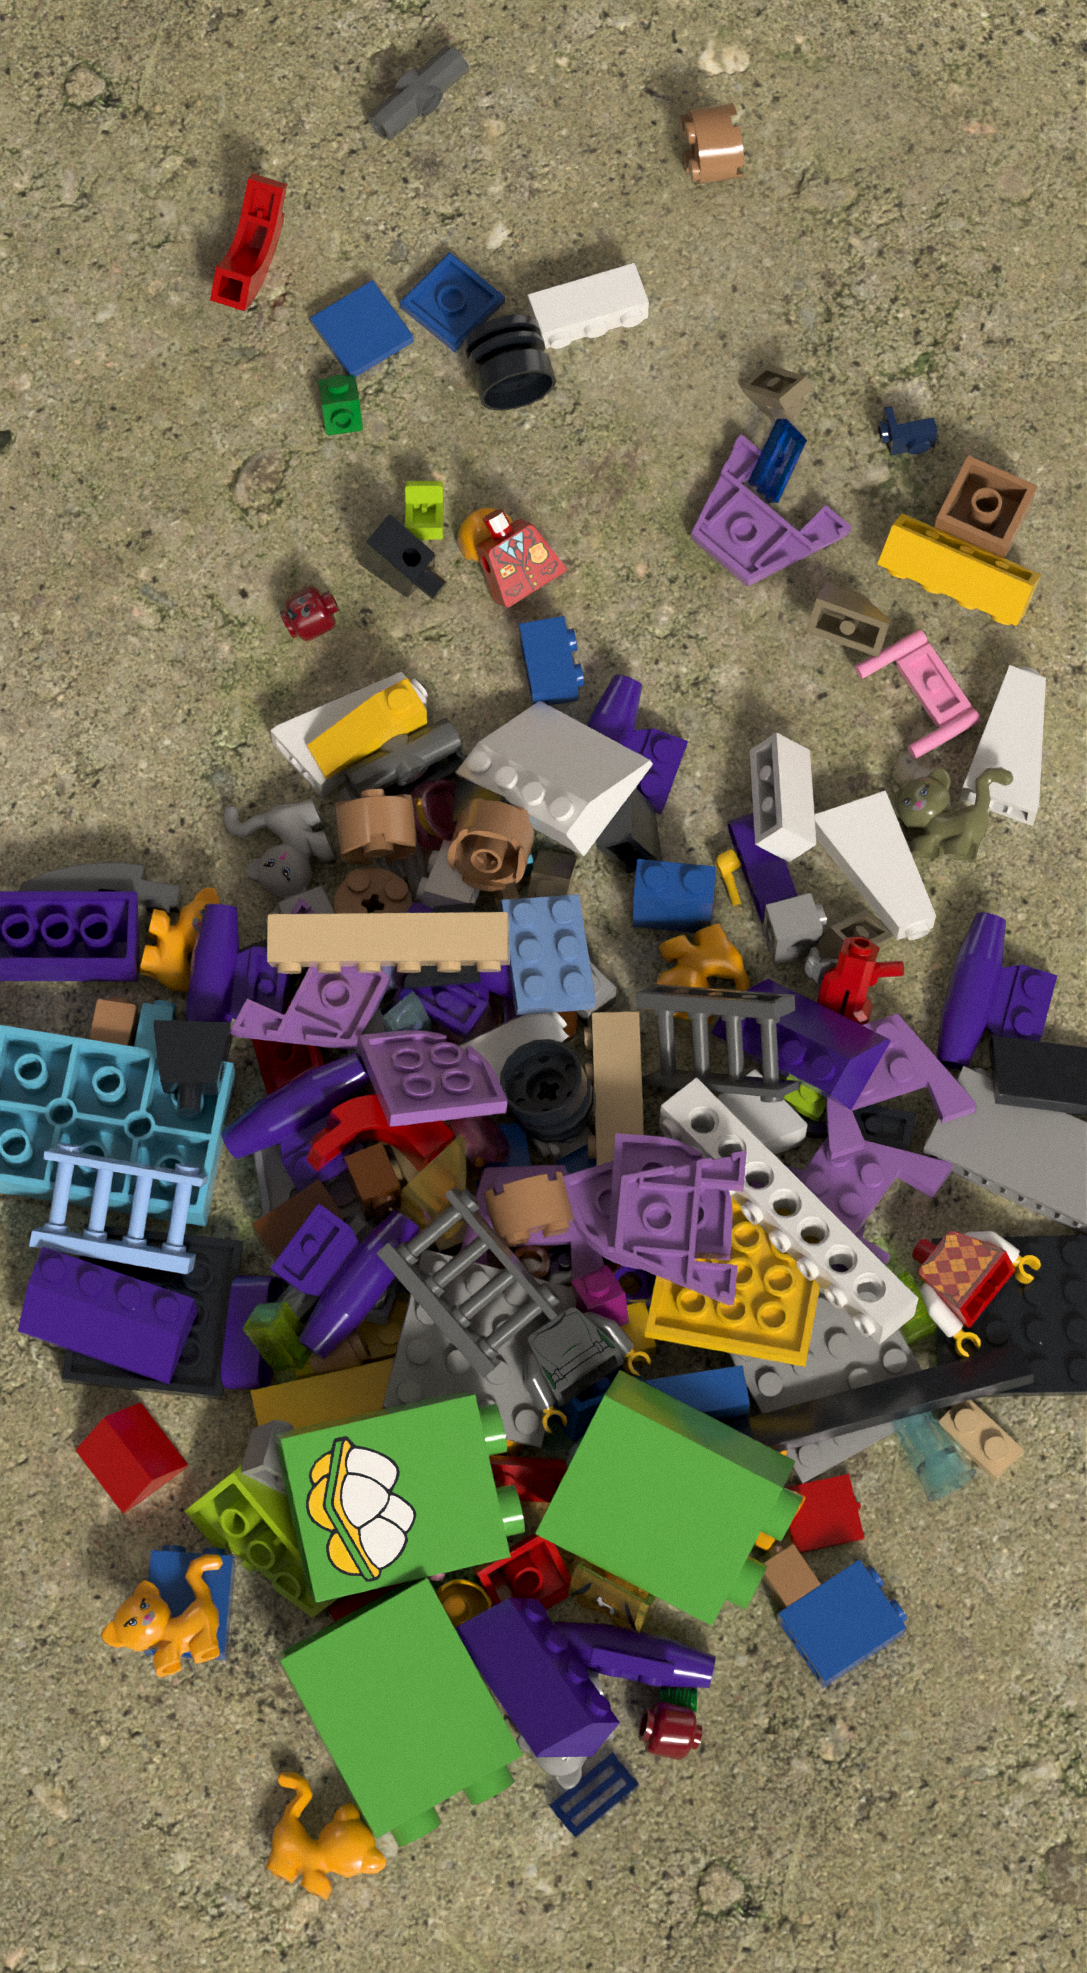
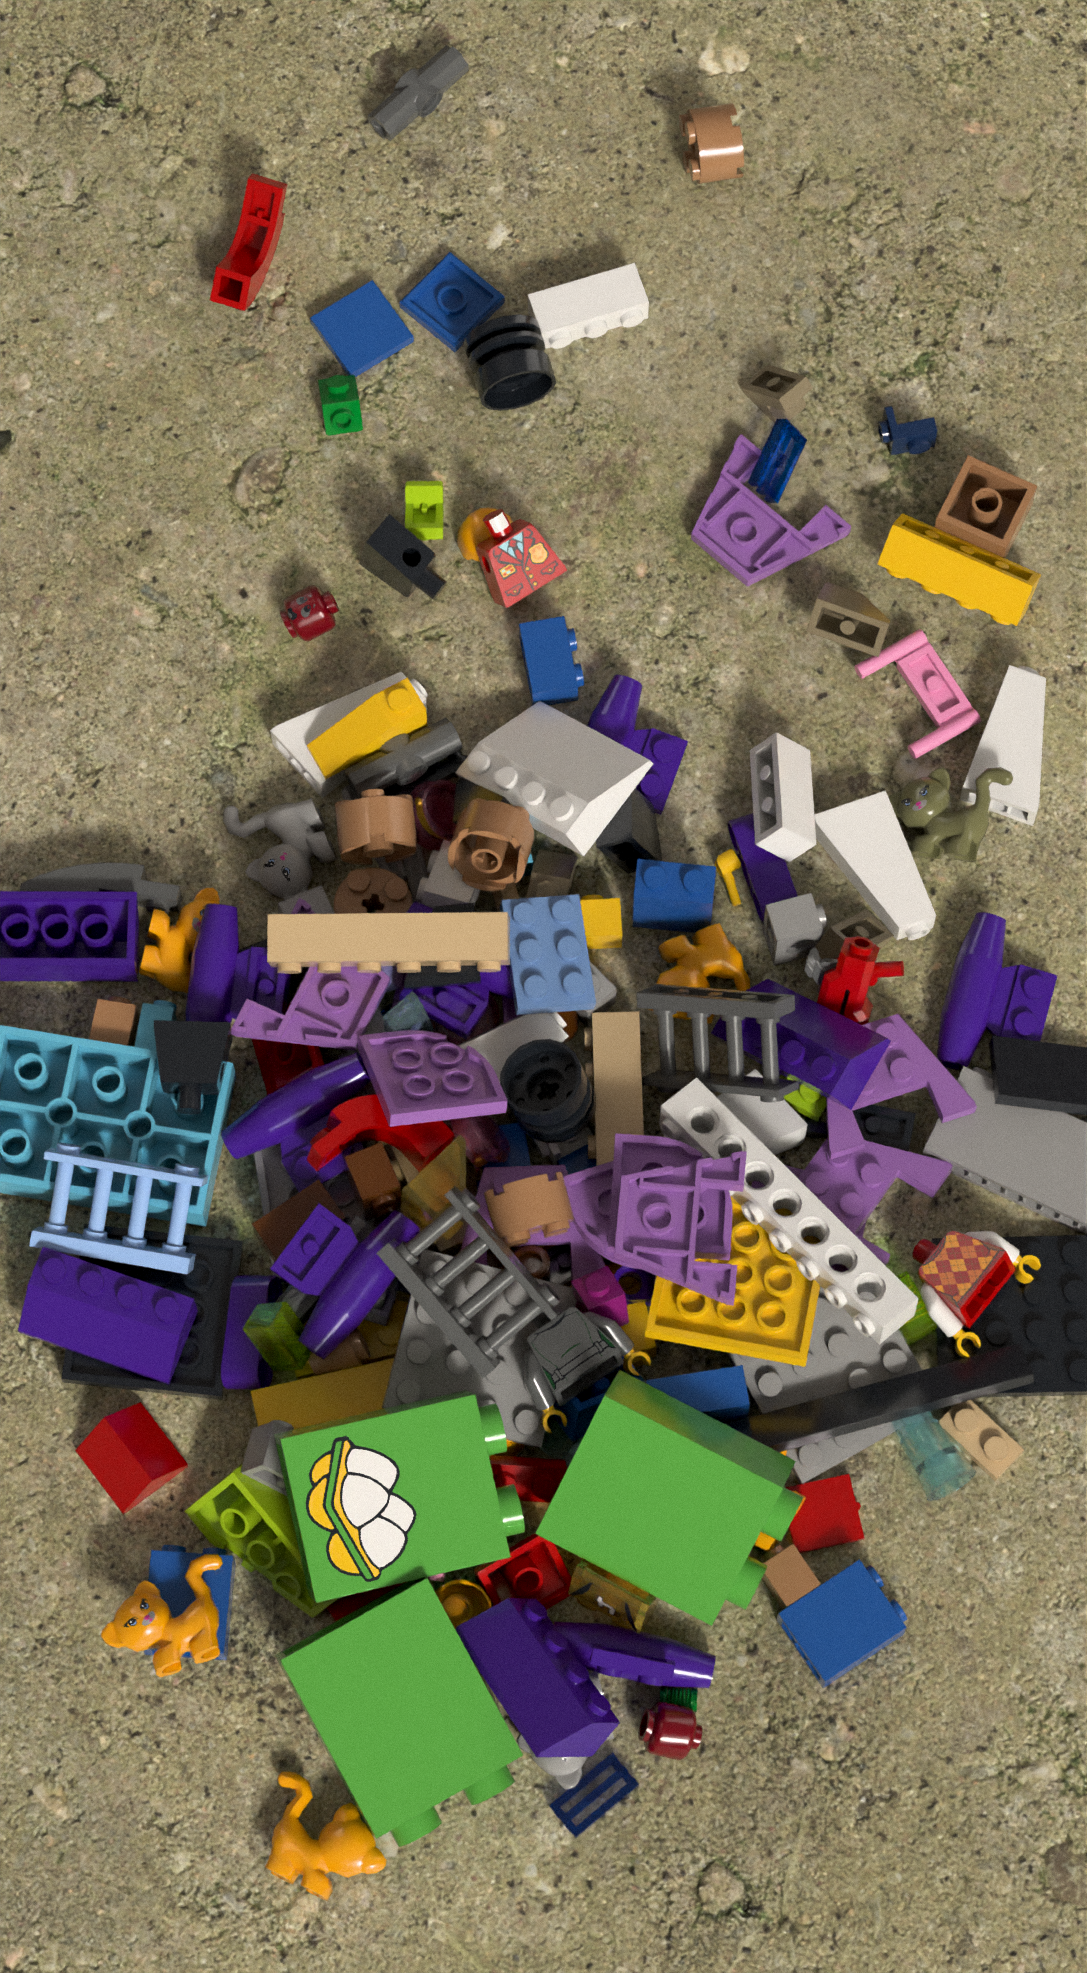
(602, 921): none -> yellow brick

